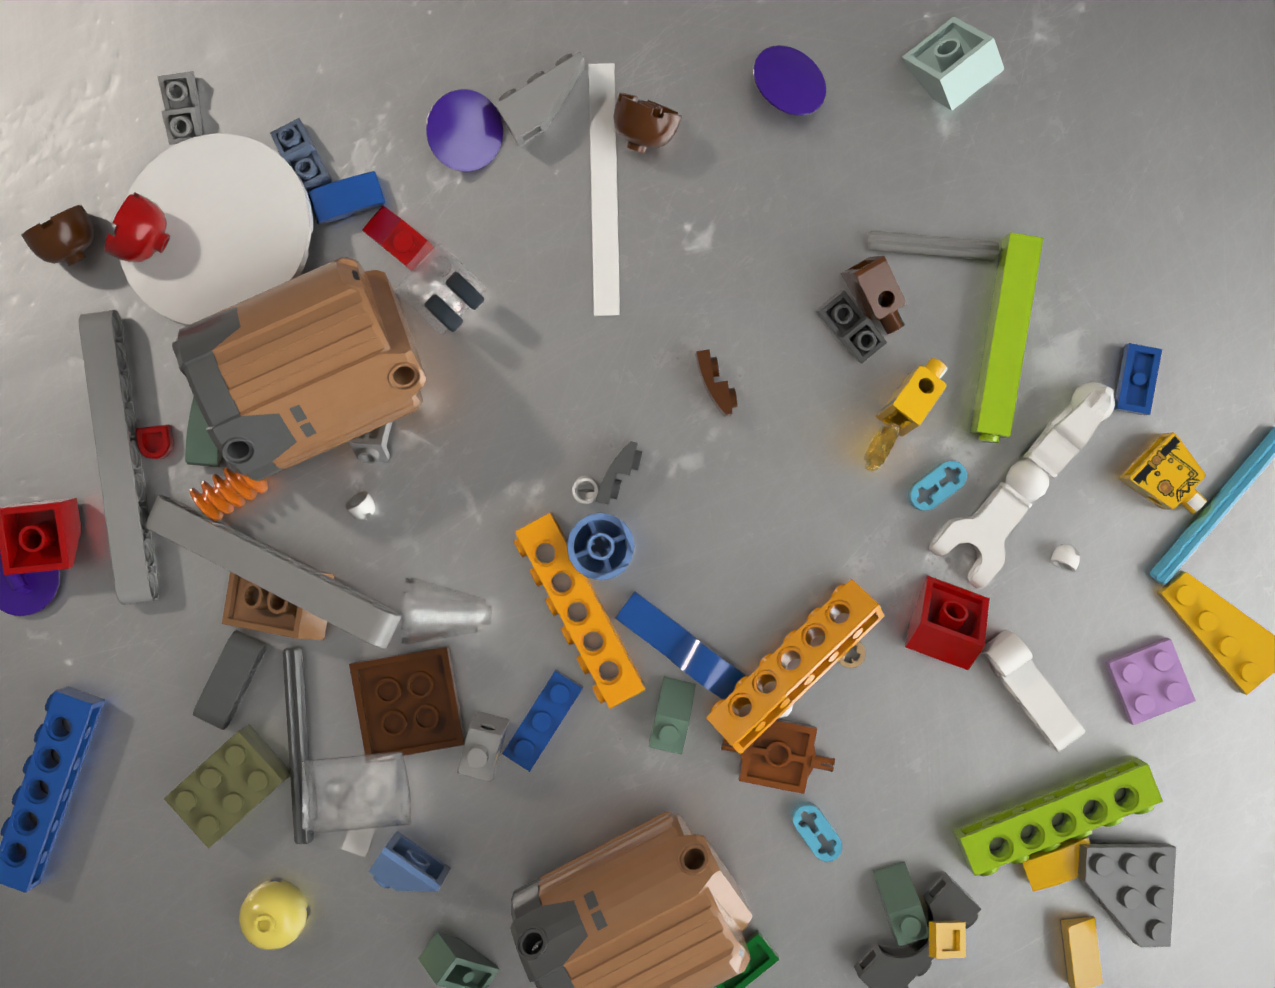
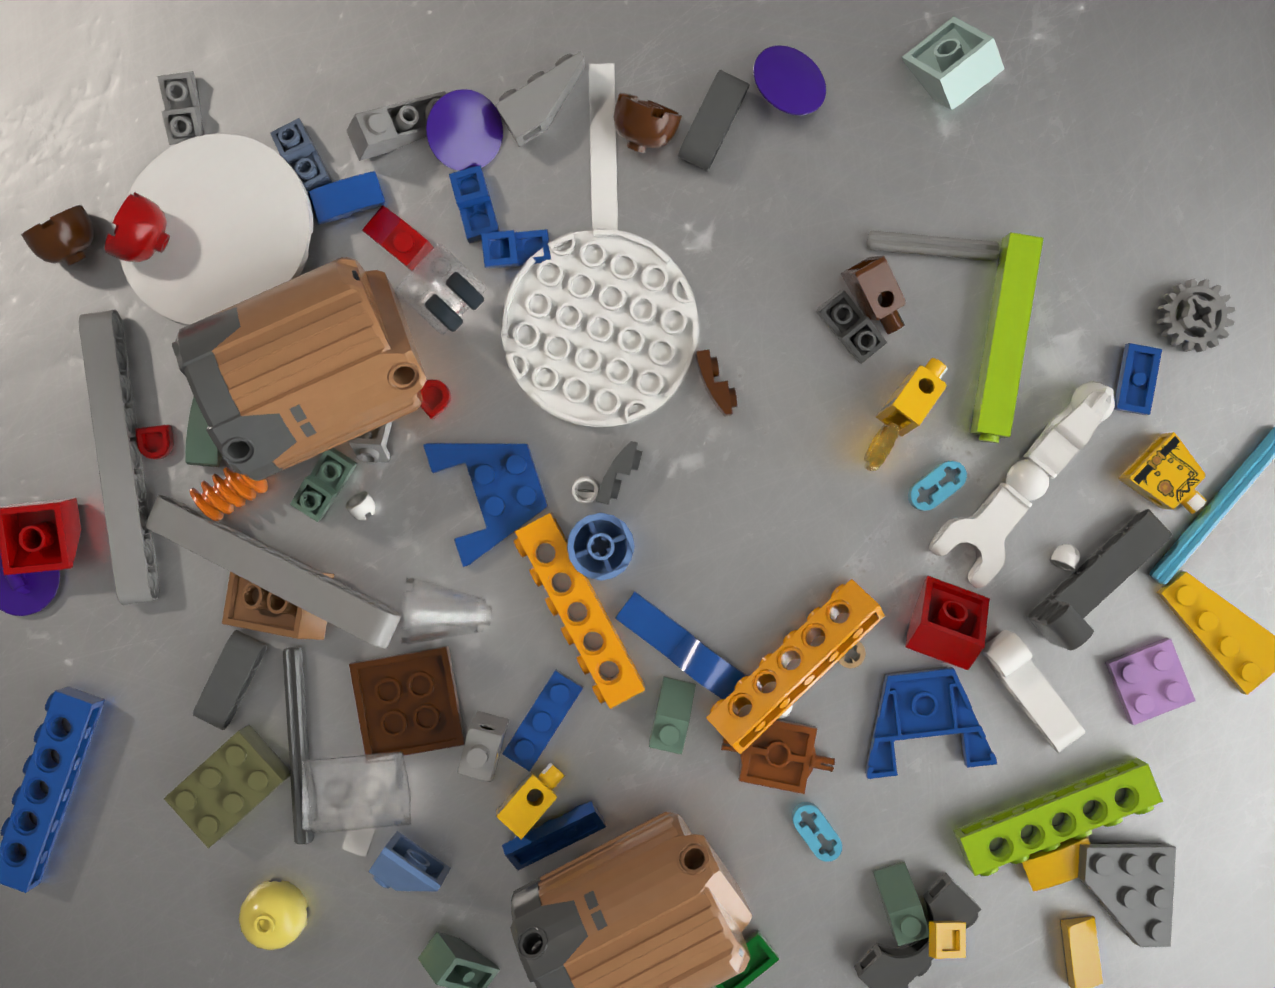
(323, 484): none -> sand green slope
(390, 126): none -> light grey slope
(435, 397): none -> red tile
(474, 203): none -> blue slope
(504, 487): none -> blue wing
(514, 248): none -> blue slope
(519, 812): none -> yellow torso
(554, 835): none -> blue plate
(600, 328): none -> white tile
(713, 120): none -> dark grey beam
(924, 706): none -> blue wing
(1063, 610): none -> dark grey beam
(1204, 324): none -> light grey gear

